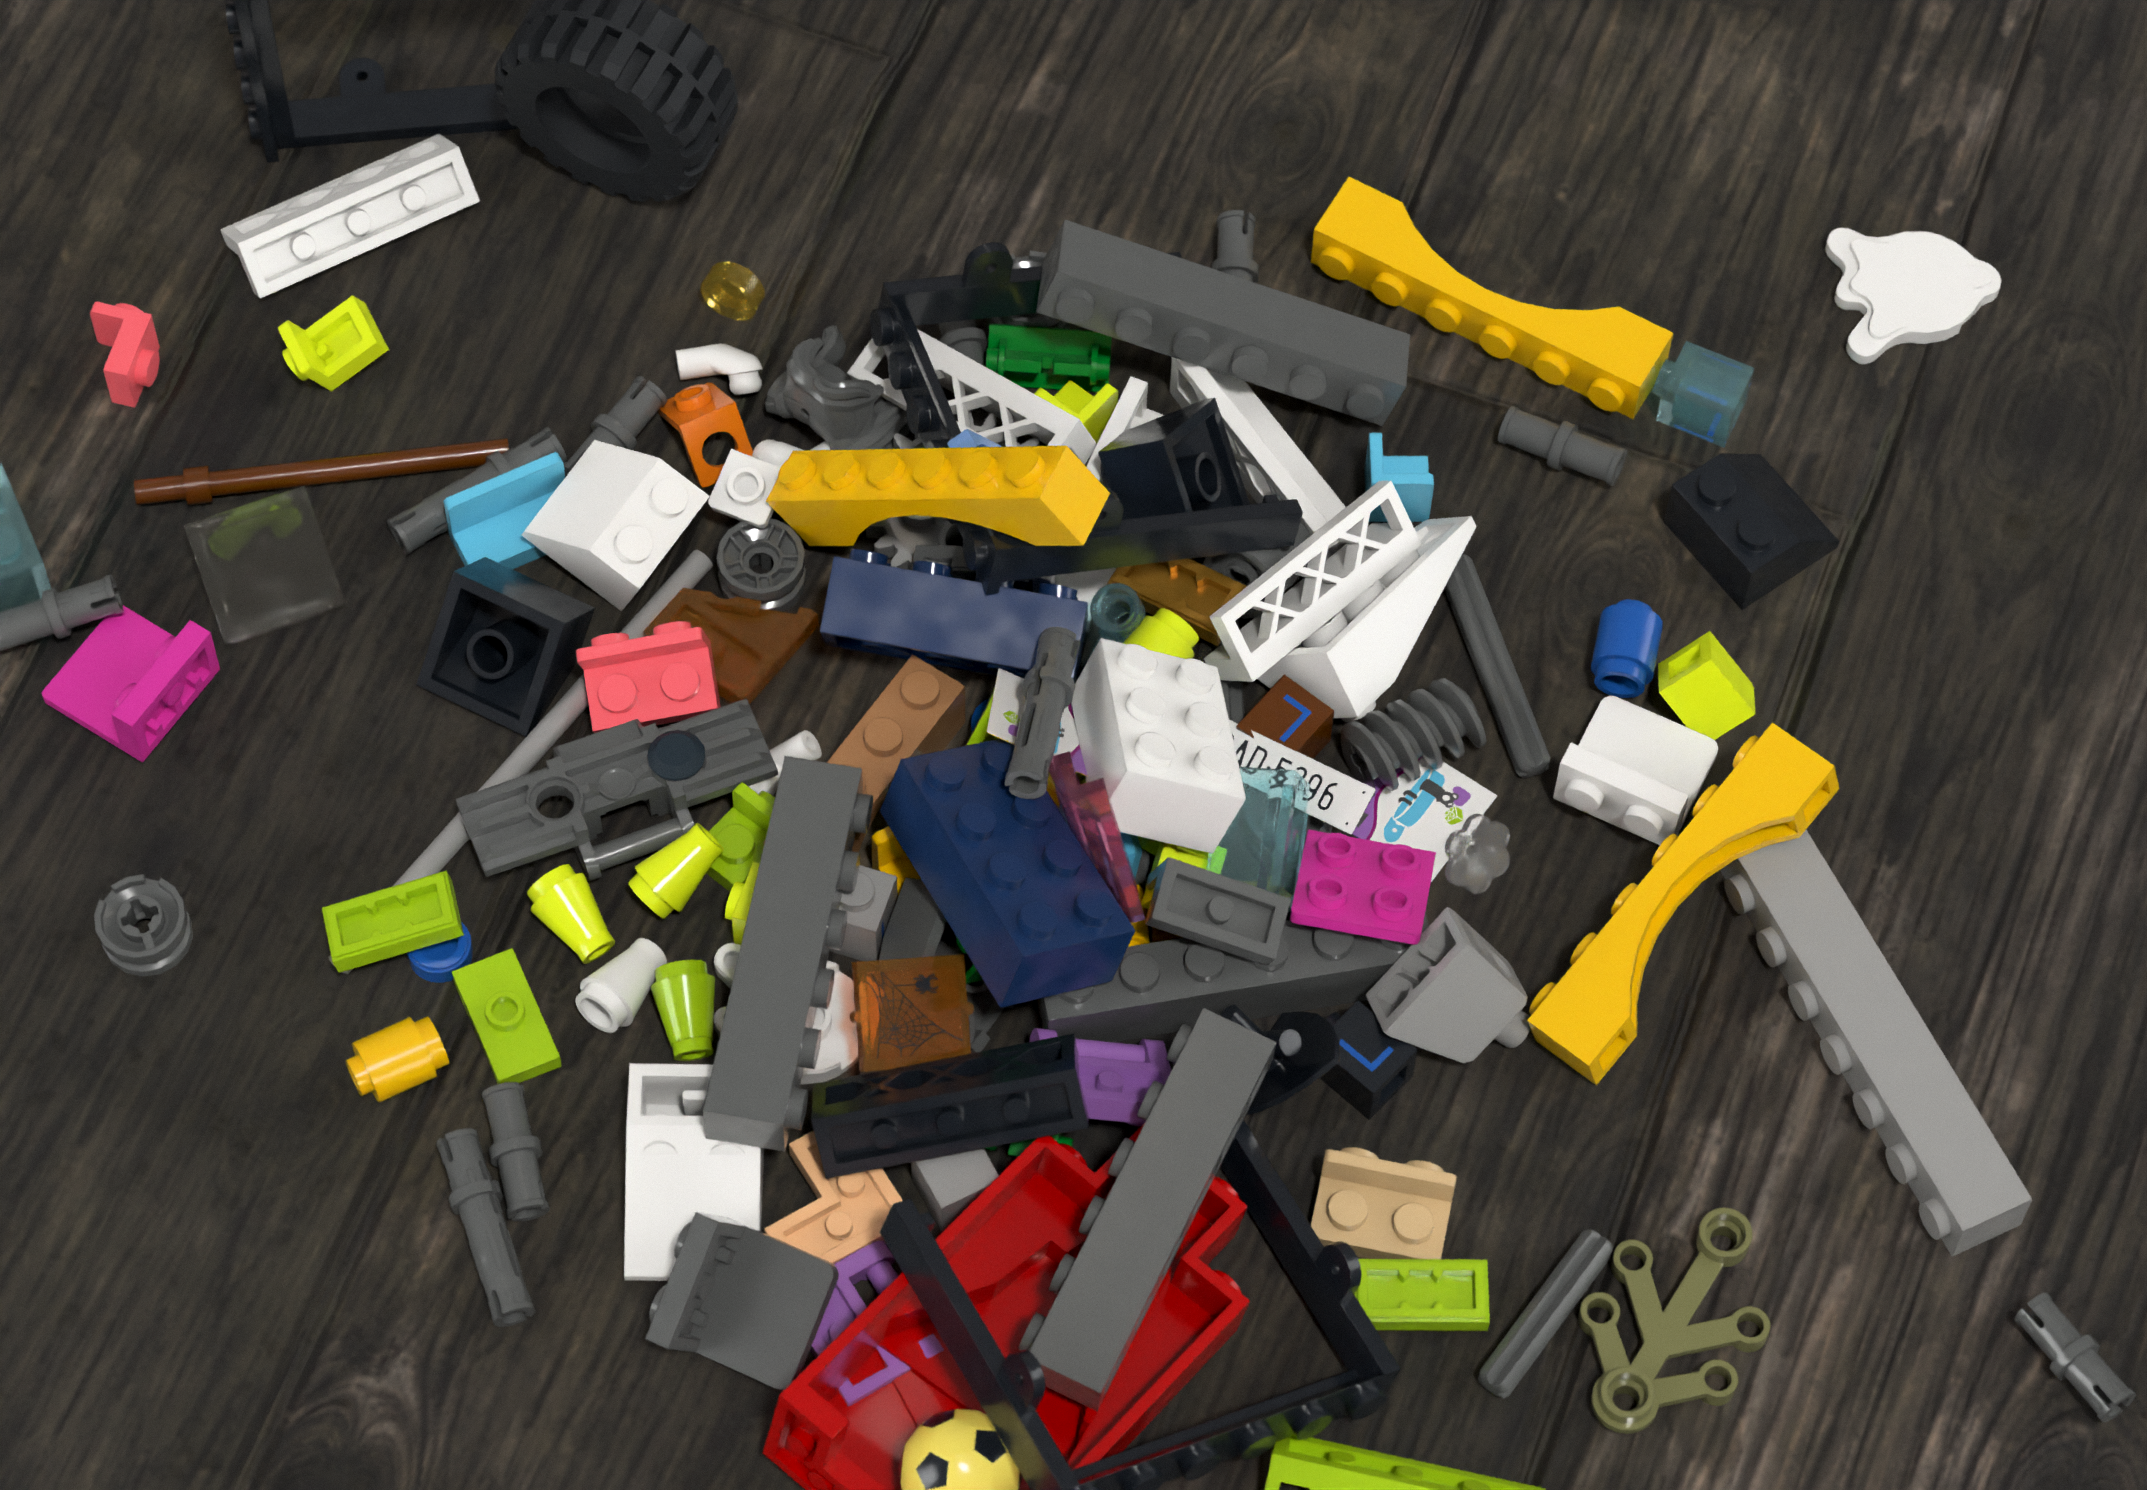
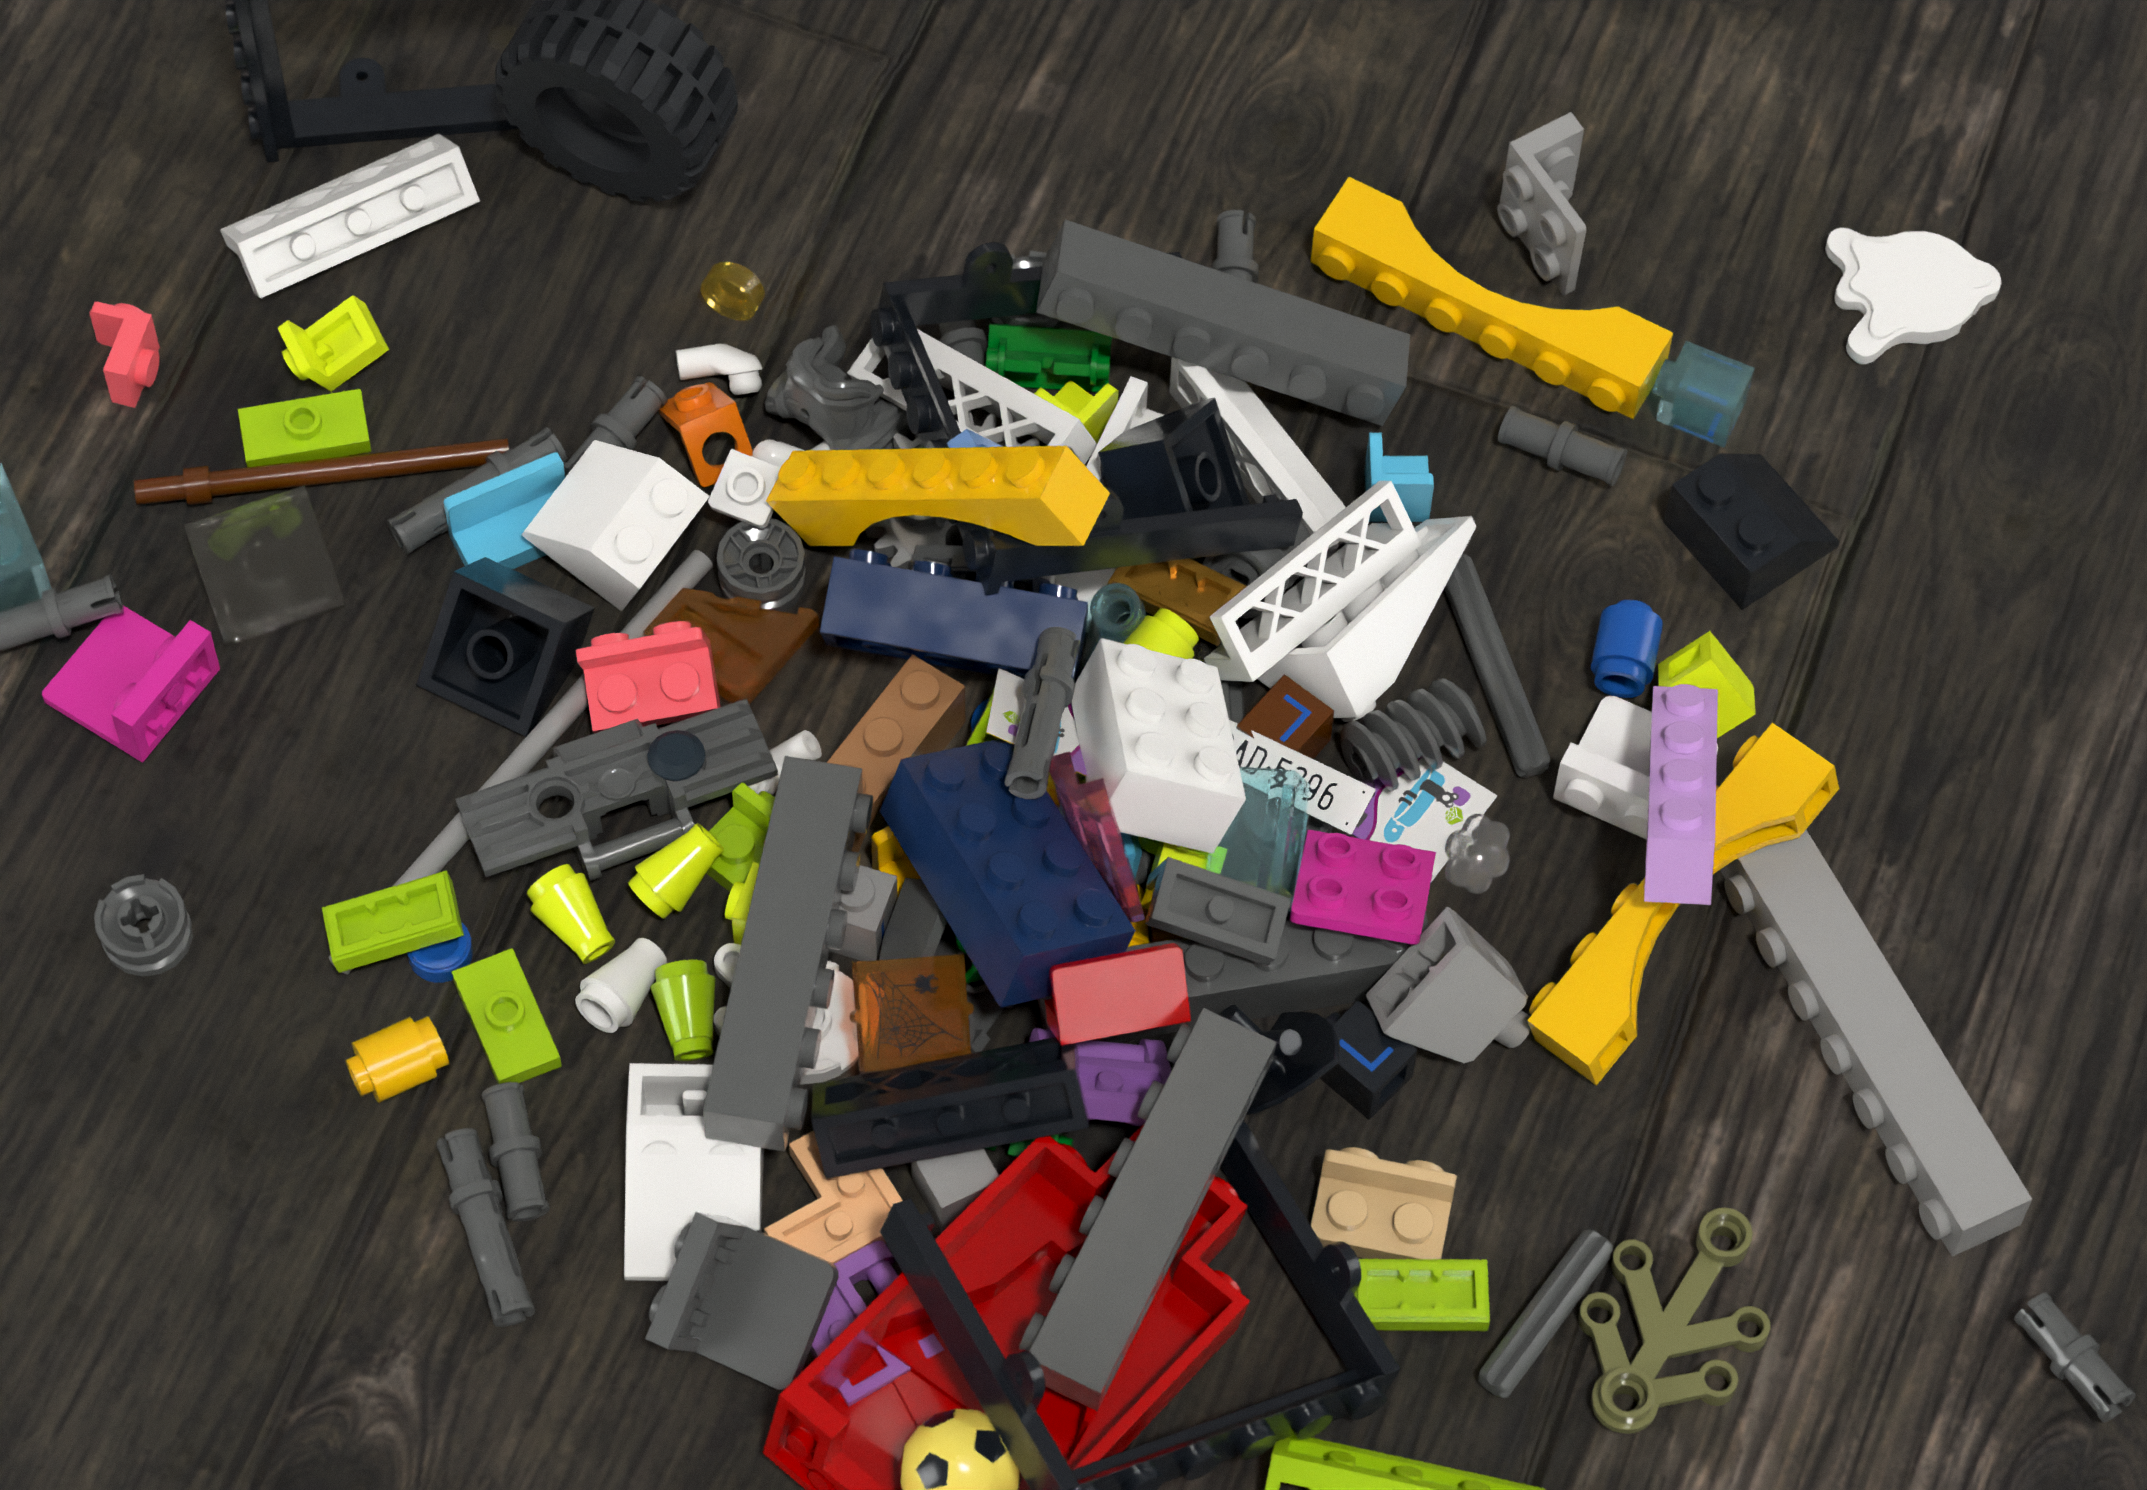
(305, 429): none -> lime plate
(1118, 994): none -> panel
(1536, 198): none -> light grey bracket
(1681, 795): none -> lavender arch

